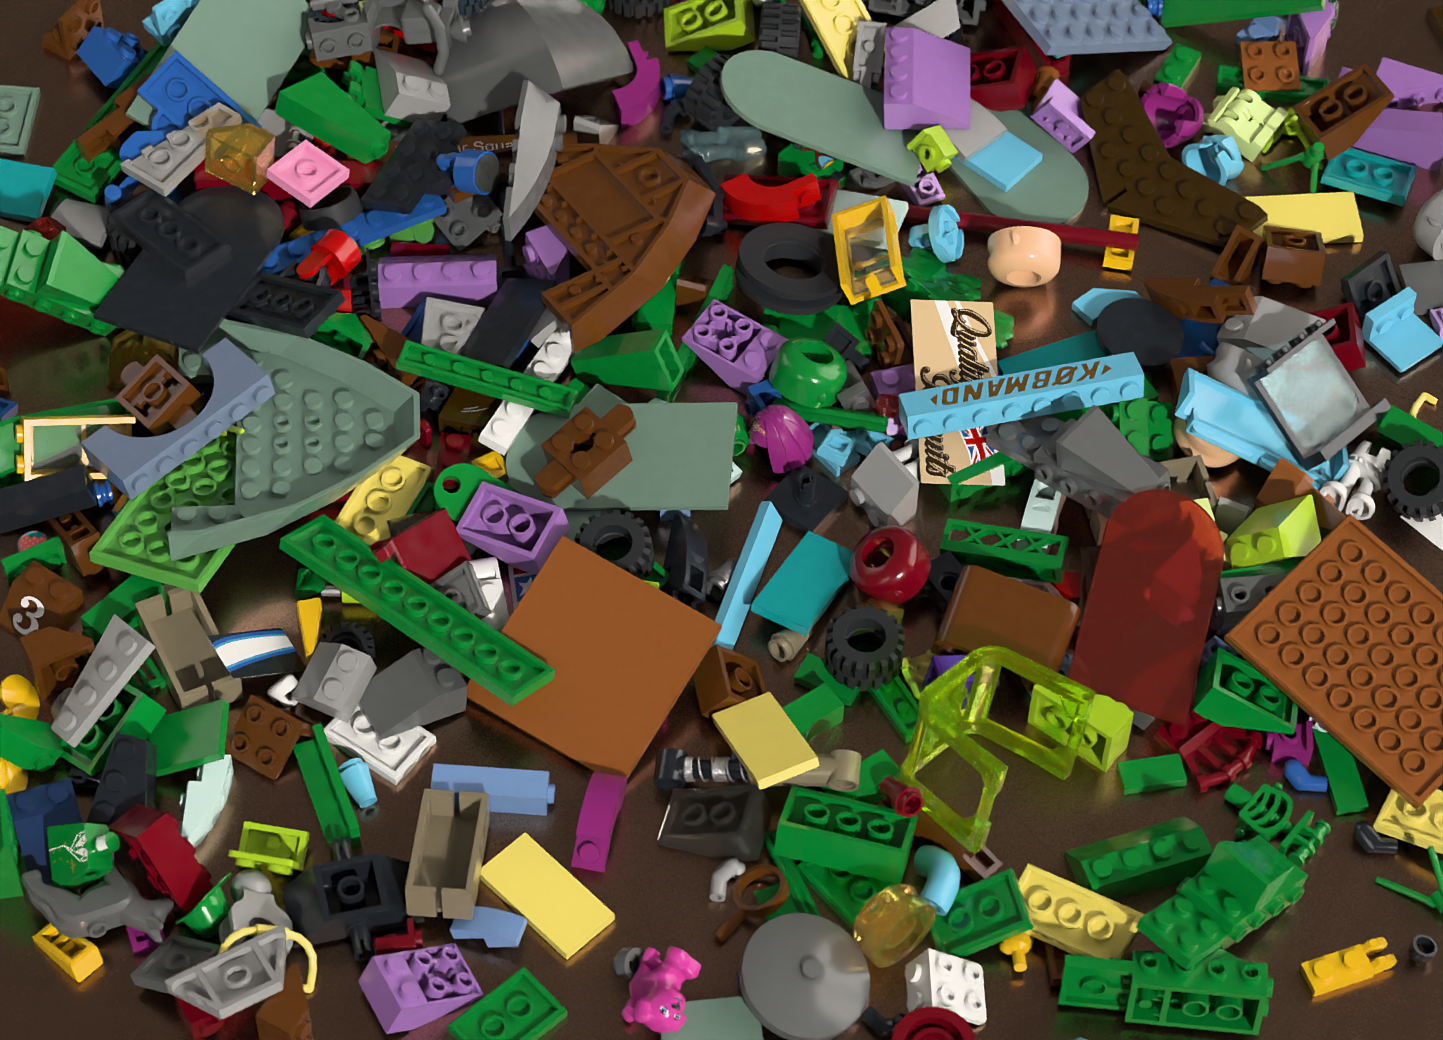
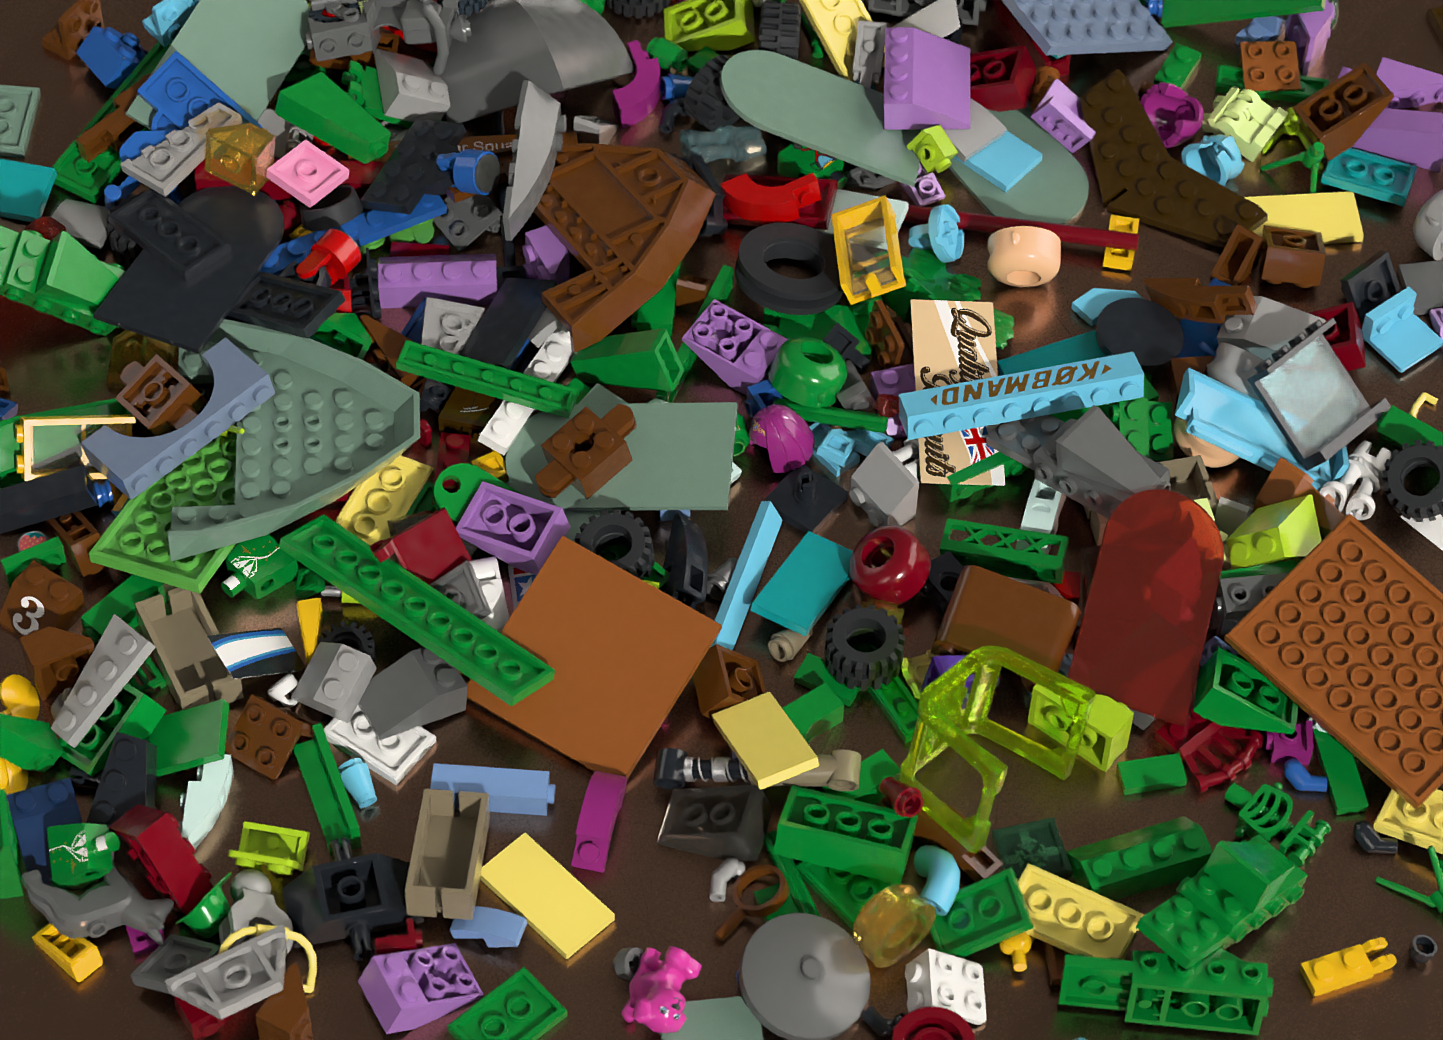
(258, 568): none -> green torso
(670, 55): none -> green brick
(1035, 844): none -> clear green tile

